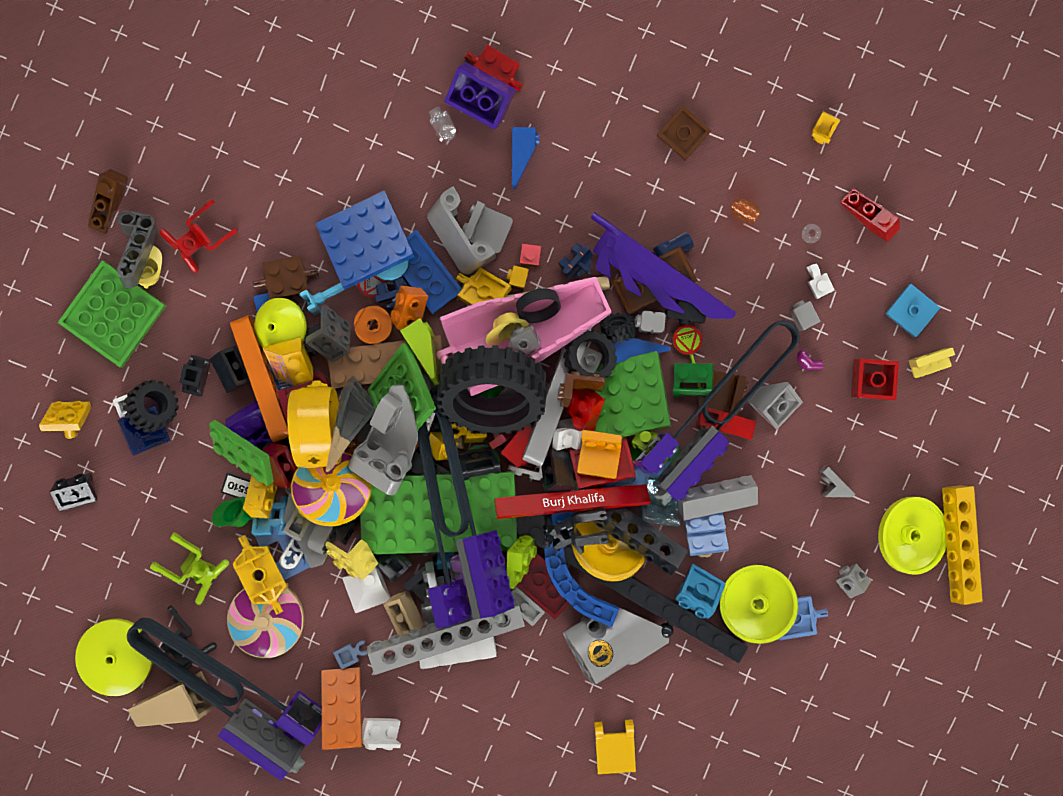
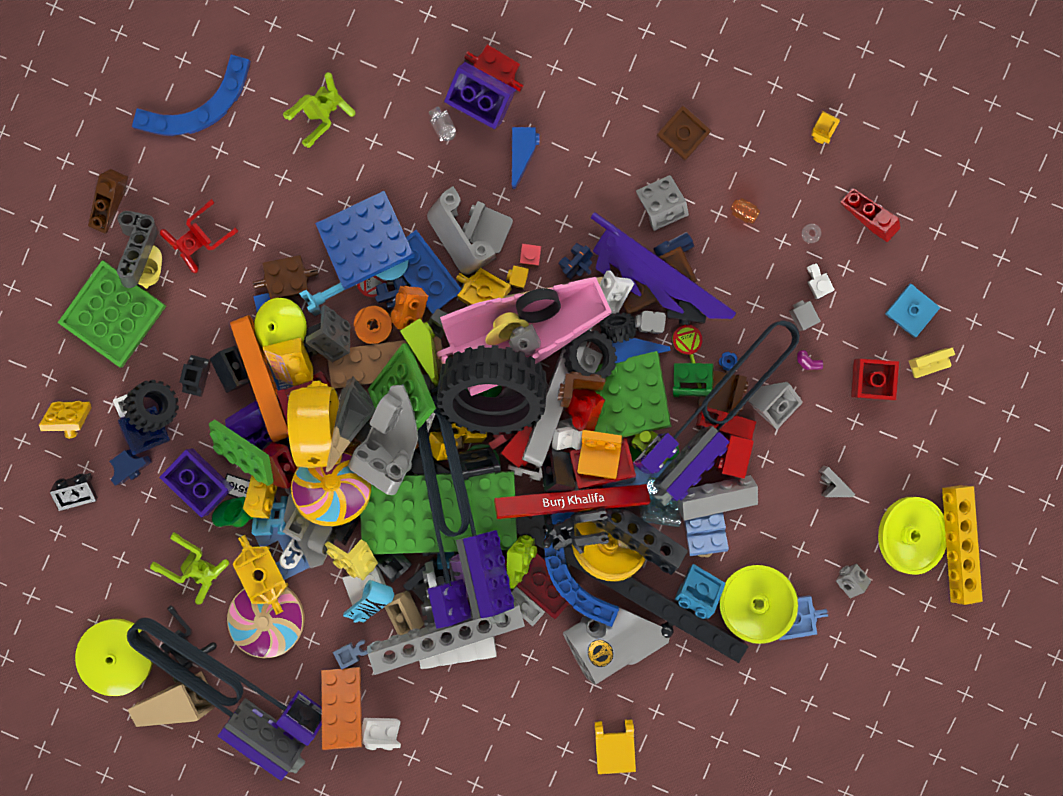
(127, 466): none -> dark blue brick
(196, 482): none -> dark purple brick
(203, 116): none -> blue plate
(319, 108): none -> lime piece
(374, 598): none -> medium azure door
(435, 323): none -> dark grey plate
(615, 290): none -> white bracket
(663, 202): none -> light grey bracket
(723, 360): none -> blue plate
(736, 458): none -> red brick

